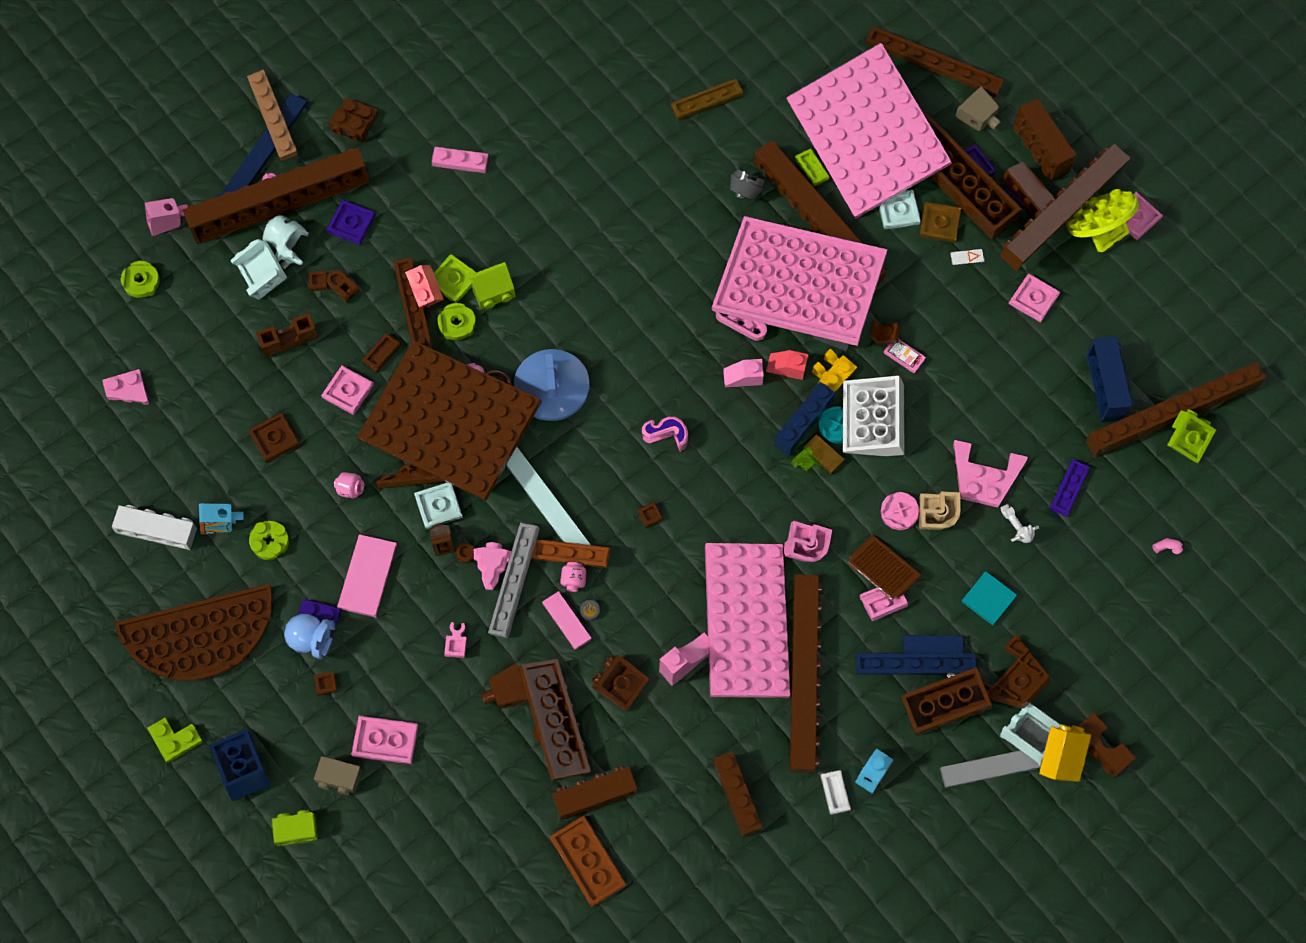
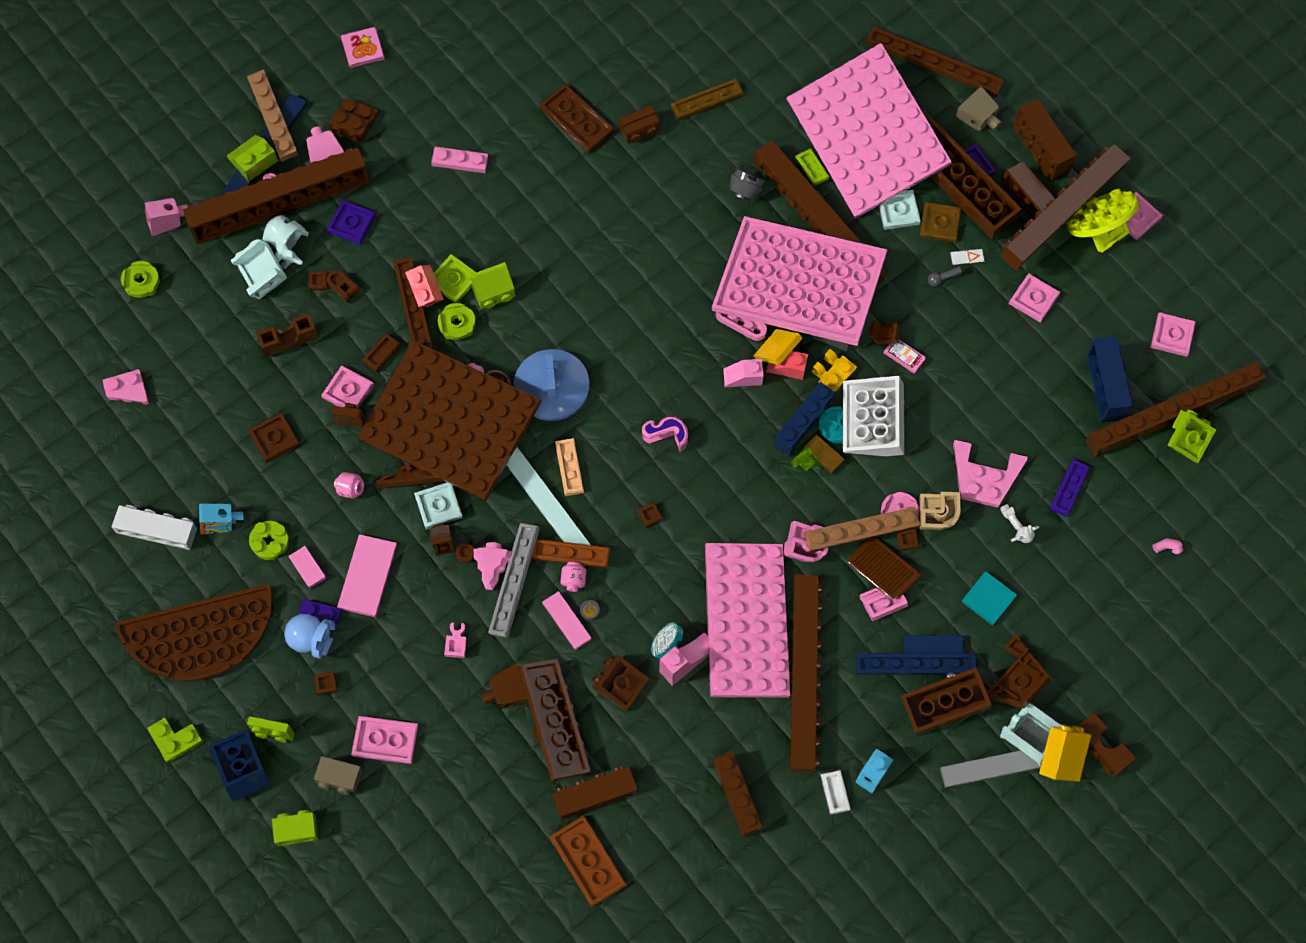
(253, 157): none -> lime slope
(264, 728): none -> lime plate
(307, 567): none -> bright pink tile
(322, 145): none -> bright pink torso
(348, 415): none -> reddish brown piece
(362, 47): none -> bright pink tile
(569, 467): none -> light nougat tile
(576, 118): none -> reddish brown tile
(639, 124): none -> reddish brown brick
(666, 639): none -> tile
(778, 346): none -> yellow tile
(861, 529): none -> medium nougat plate
(907, 539): none -> reddish brown tile
(936, 279): none -> dark grey bar
(1173, 334): none -> bright pink tile

